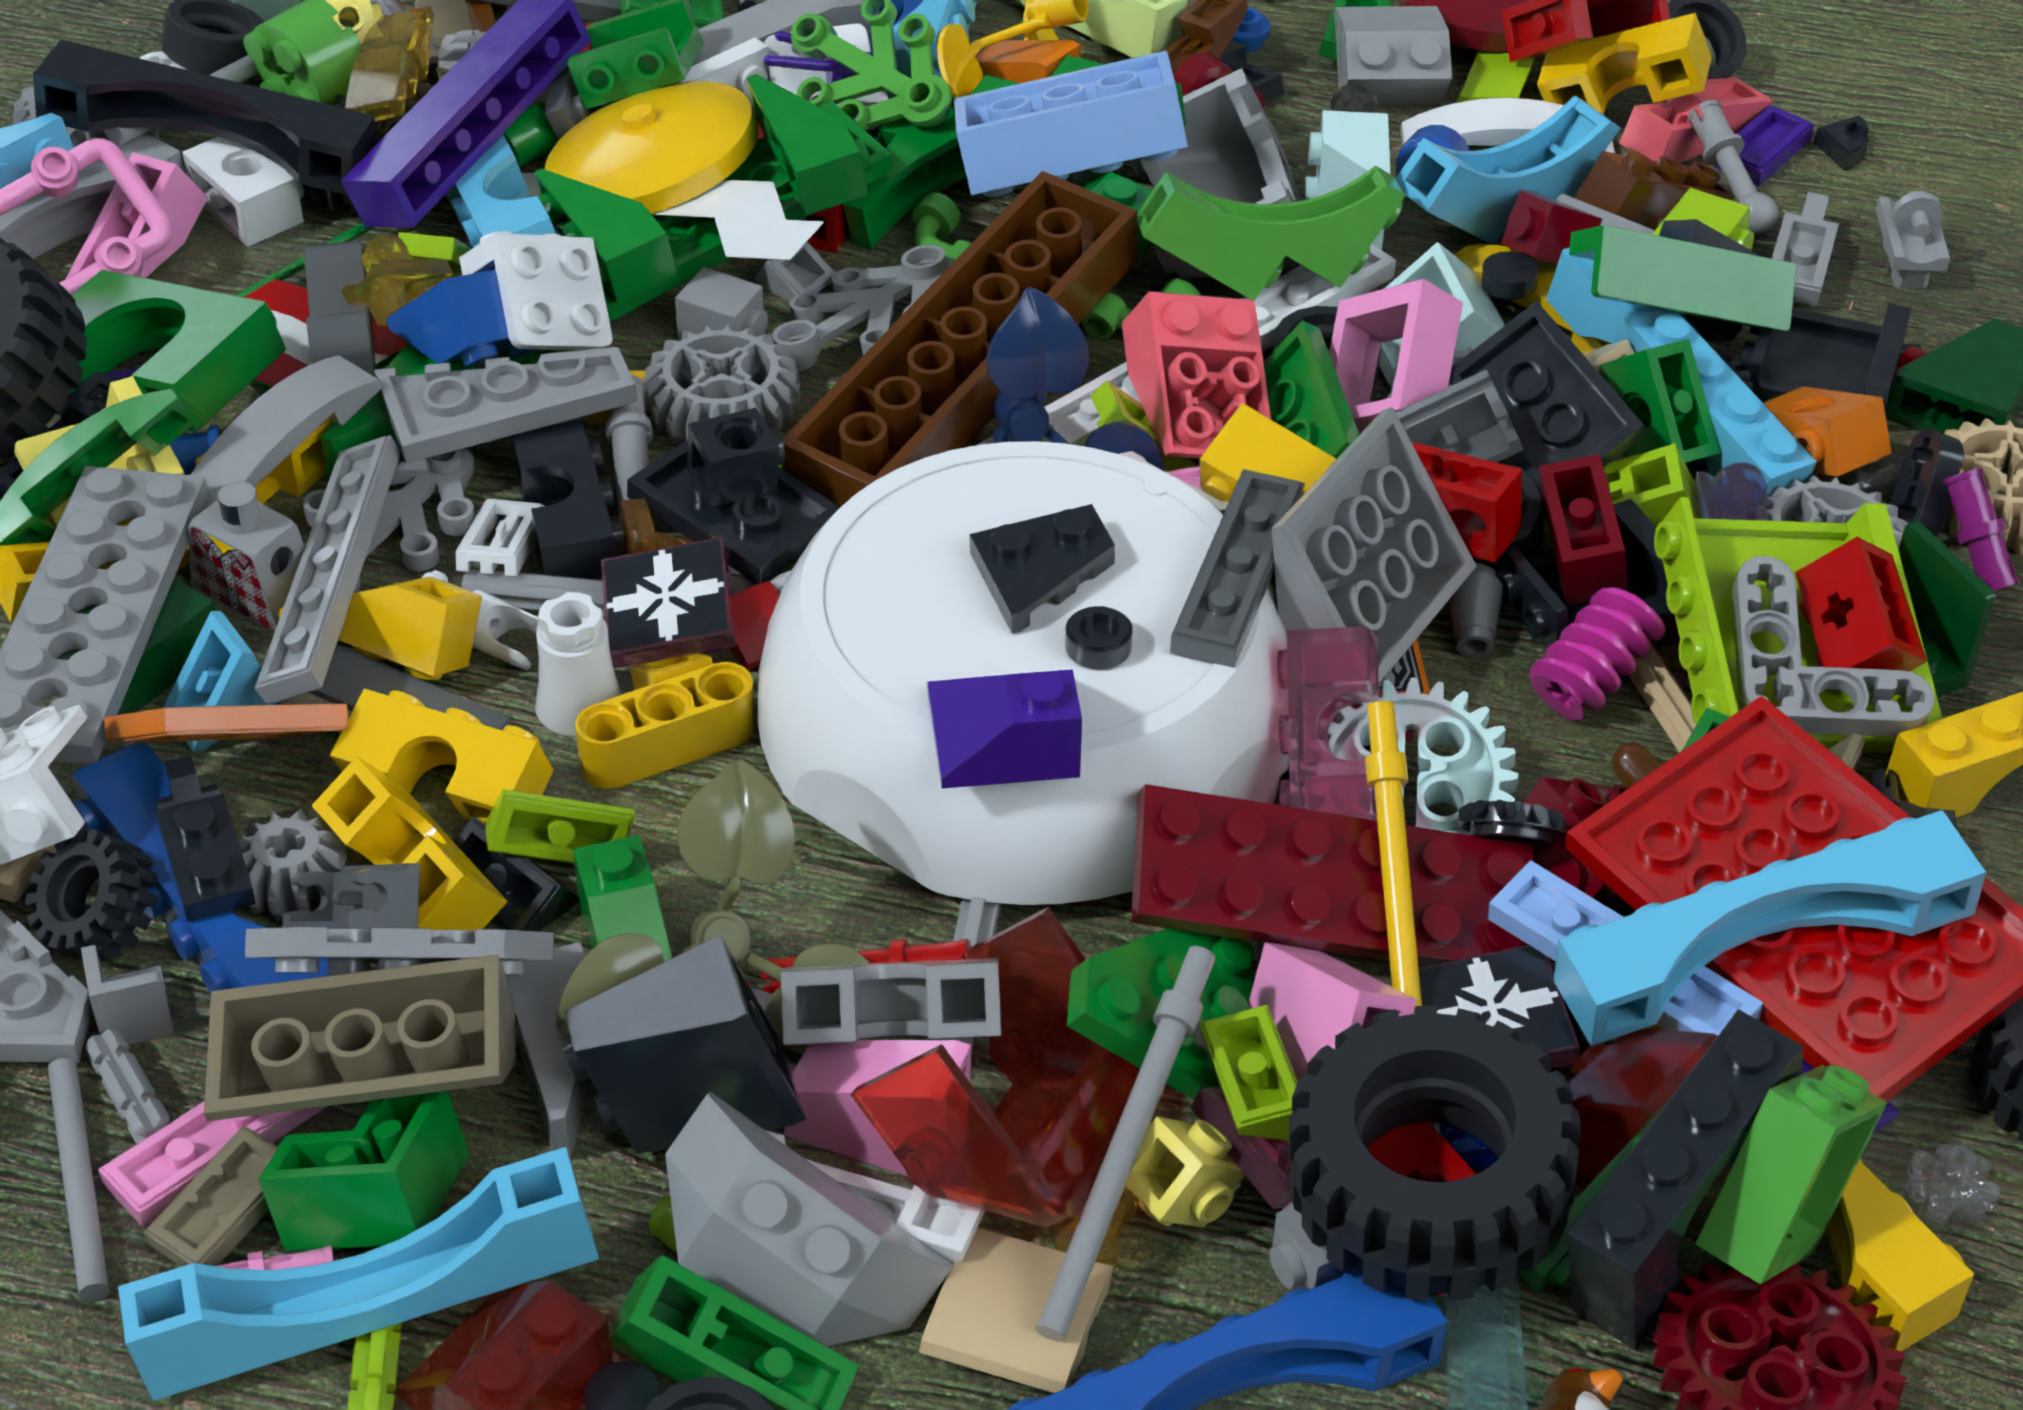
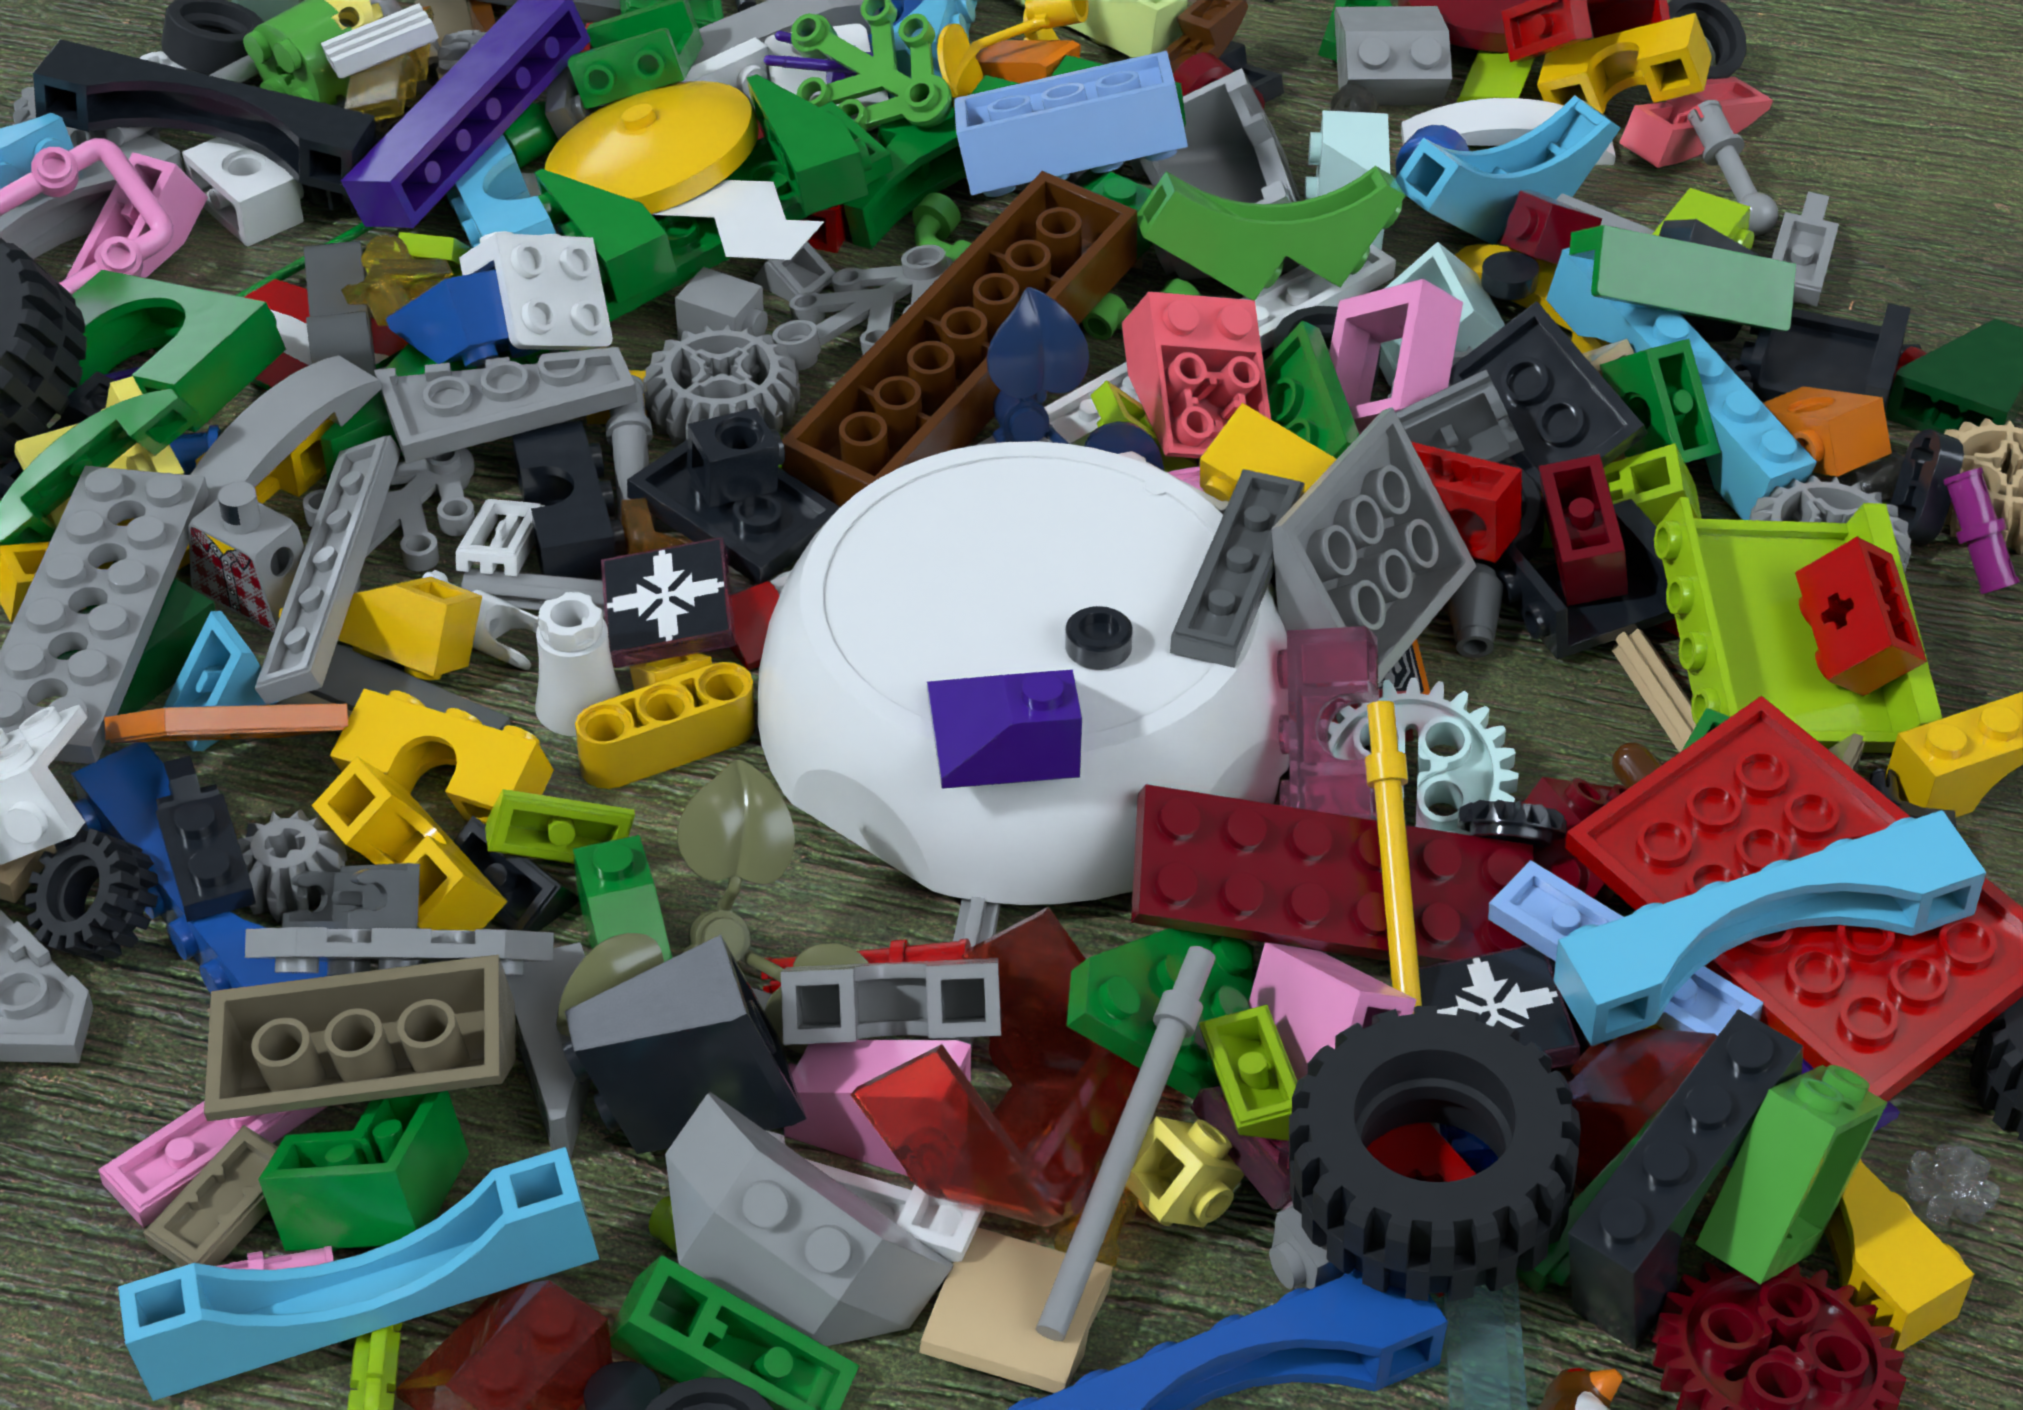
(78, 1181): light grey bar -> none
(126, 1084): light grey axle -> none
(128, 1002): light grey panel -> none
(379, 41): none -> white tile
(1041, 560): black wing -> none
(1253, 30): blue plate -> none
(1595, 652): dark pink piece -> none
(1644, 187): reddish brown slope -> none
(1733, 493): clear purple hips -> none
(1772, 141): dark purple tile -> none
(1800, 685): light grey beam -> none
(1844, 141): black tile -> none
(1913, 238): light grey hips -> none
(1948, 605): dark green bracket -> none

